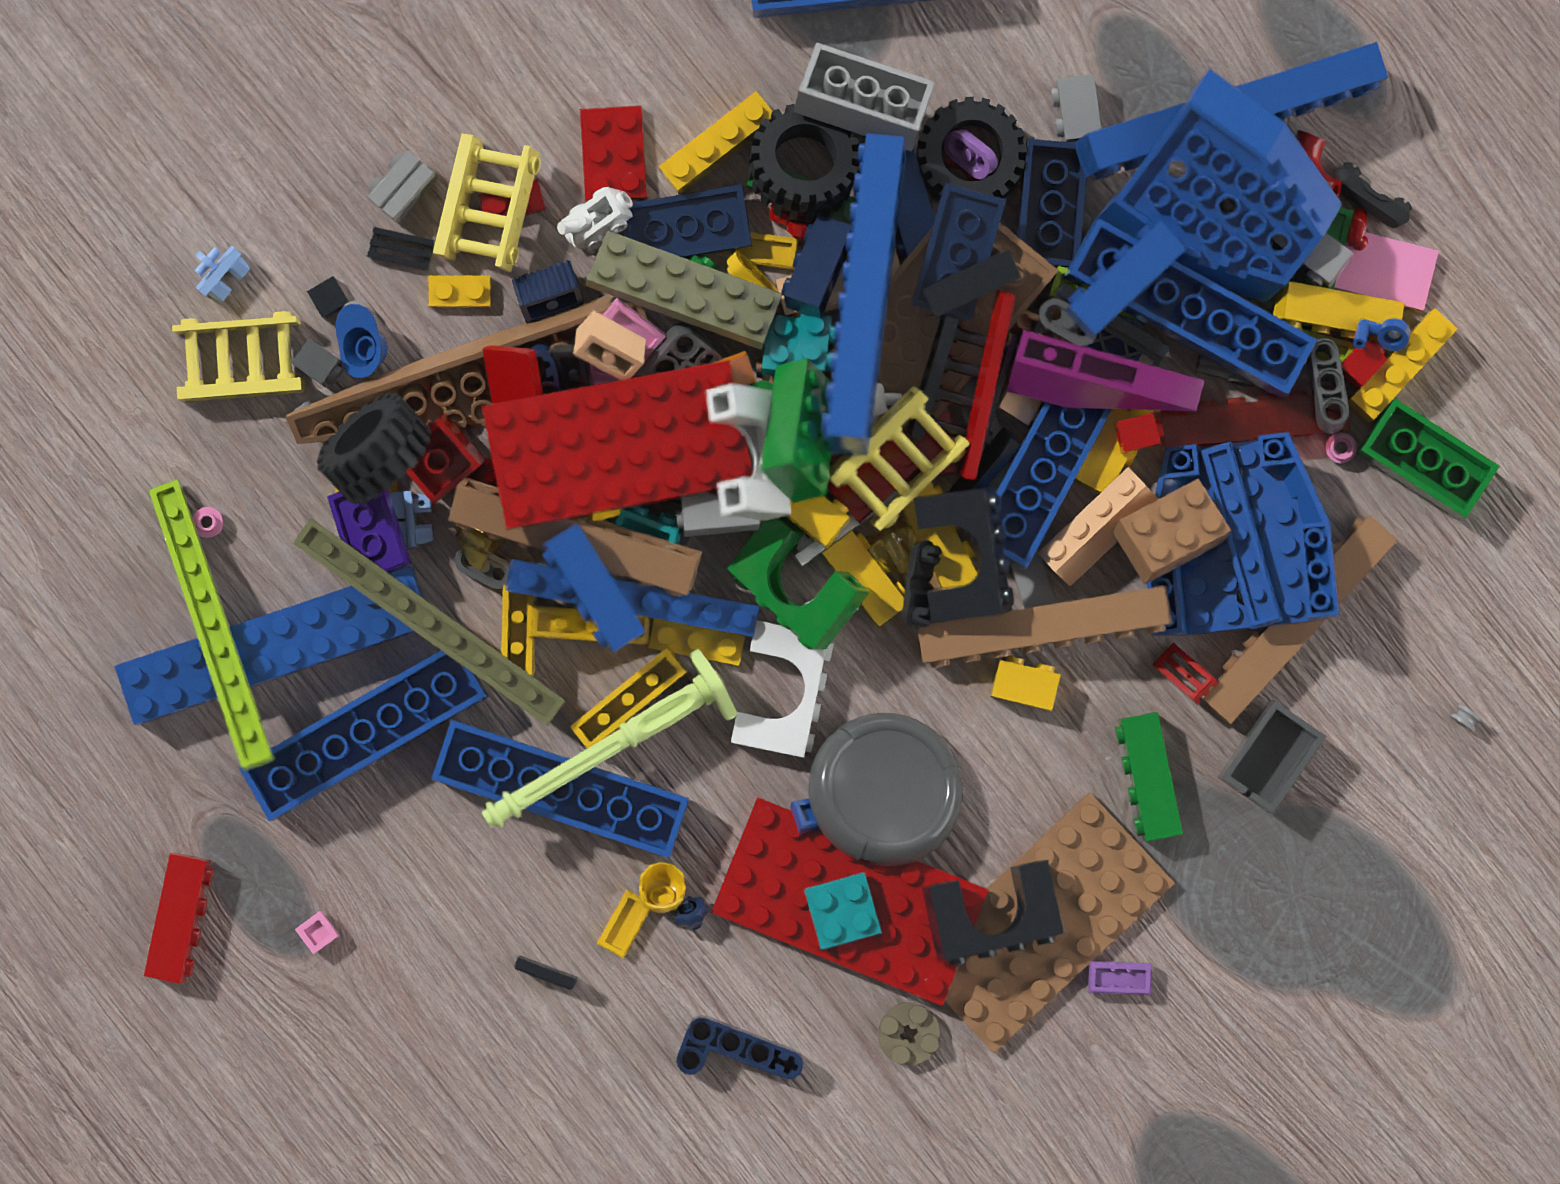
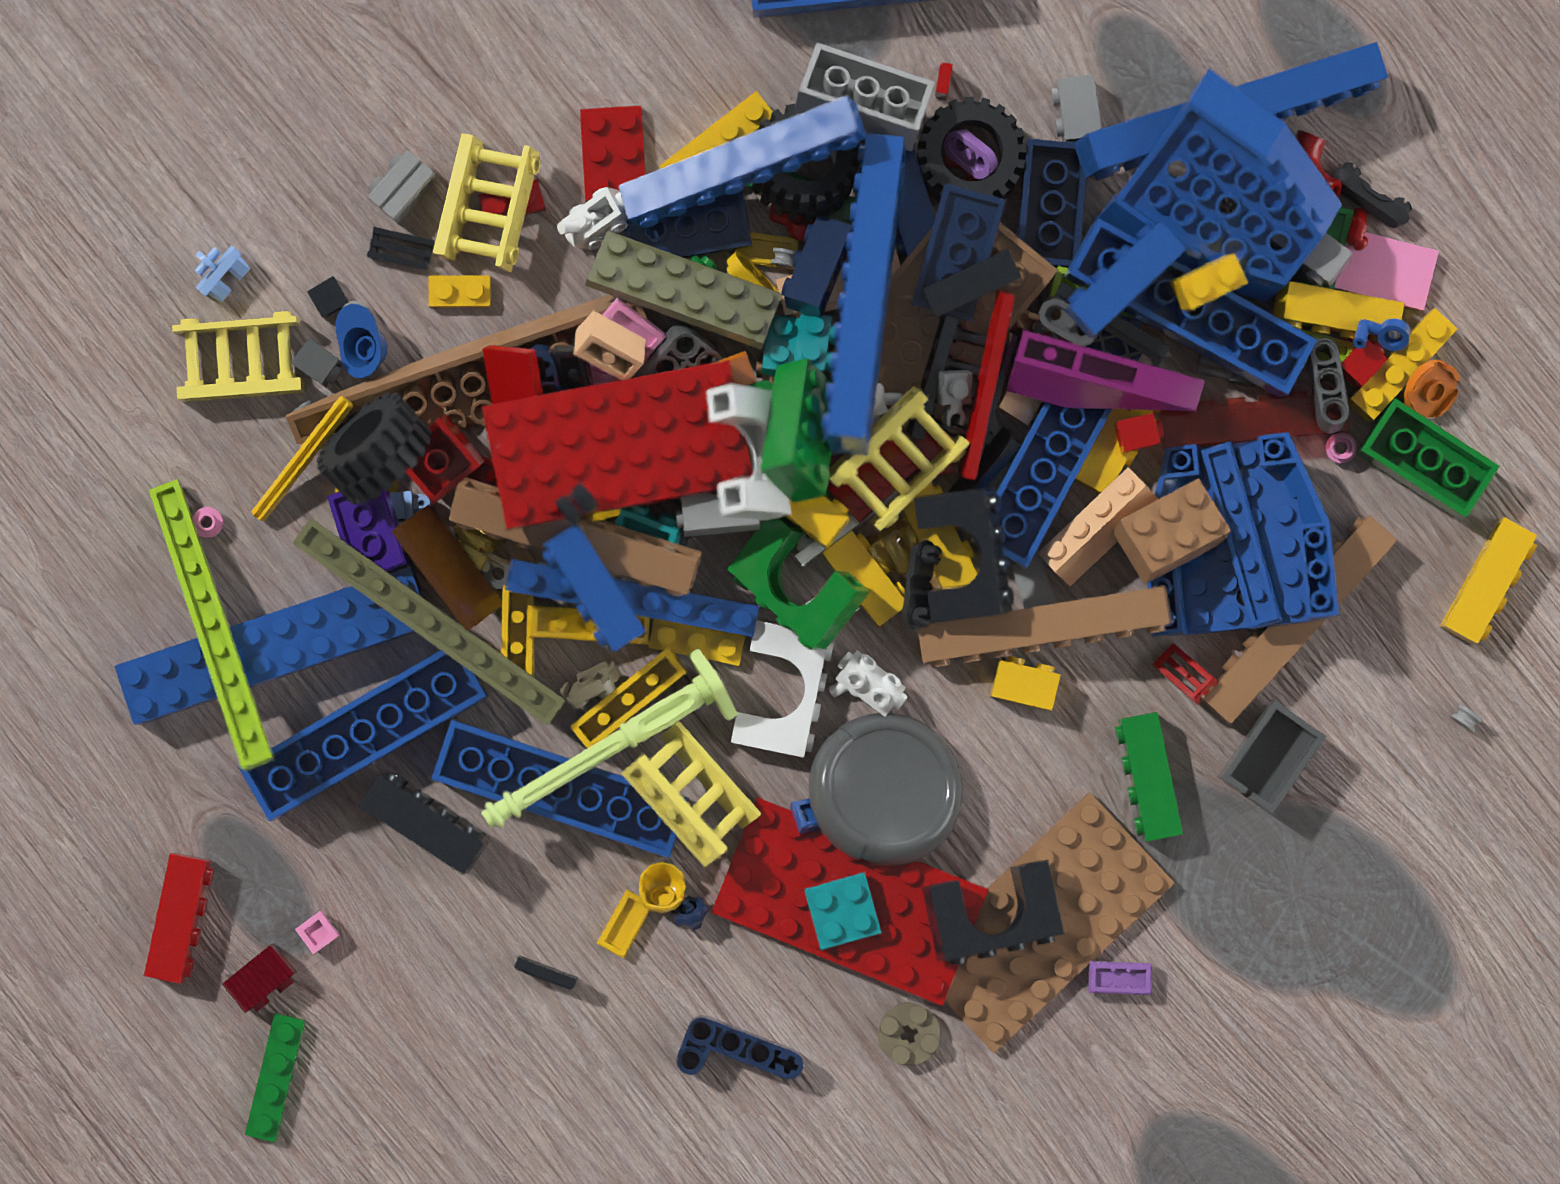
(259, 979): none -> dark red brick
(275, 1077): none -> green plate
(302, 458): none -> yellow axle
(424, 823): none -> black brick
(447, 567): none -> reddish brown tile
(547, 291): dark blue brick -> none
(583, 501): none -> black wheel
(591, 682): none -> dark tan plate
(671, 806): none -> light yellow fence
(743, 162): none -> brick
(783, 258): none -> light grey bush
(869, 682): none -> white brick
(943, 80): none -> red tile
(953, 391): none -> dark grey plate
(1208, 282): none -> yellow brick
(1432, 388): none -> orange tile
(1488, 581): none -> yellow brick

